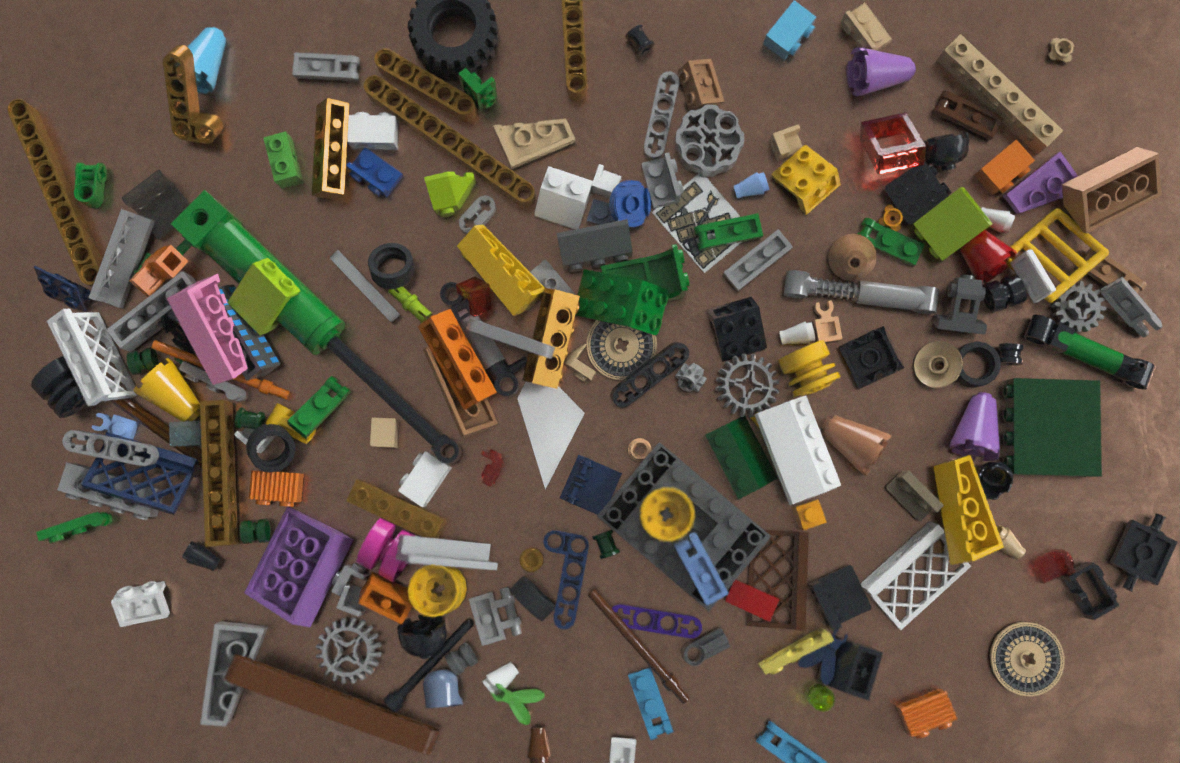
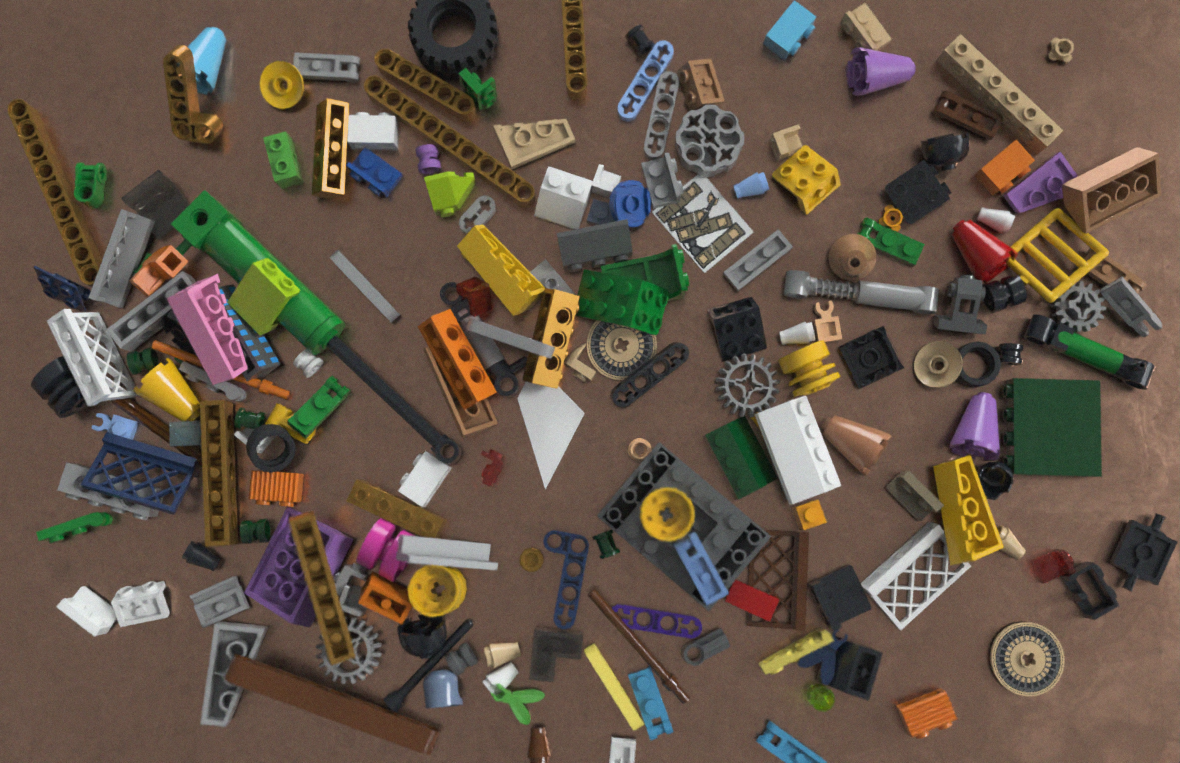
(89, 611): none -> white bracket
(110, 449): light grey beam -> none
(219, 601): none -> light grey plate
(272, 84): none -> yellow dish
(308, 363): none -> white wheel
(322, 587): none -> pearl gold brick
(384, 432): tan panel -> none
(389, 251): black tyre -> none
(410, 303): lime pin -> none
(428, 159): none -> medium lavender wheel
(488, 618): light grey plate -> none
(501, 653): none -> tan cone
(532, 598): black tyre -> none
(549, 645): none -> clear smoke brick
(590, 485): dark blue hinge -> none
(614, 686): none -> light yellow beam
(645, 81): none -> light blue beam
(690, 377): light grey gear -> none
(729, 231): green plate -> none
(886, 159): clear red window -> none
(952, 224): lime panel -> none
(1033, 276): white plate -> none

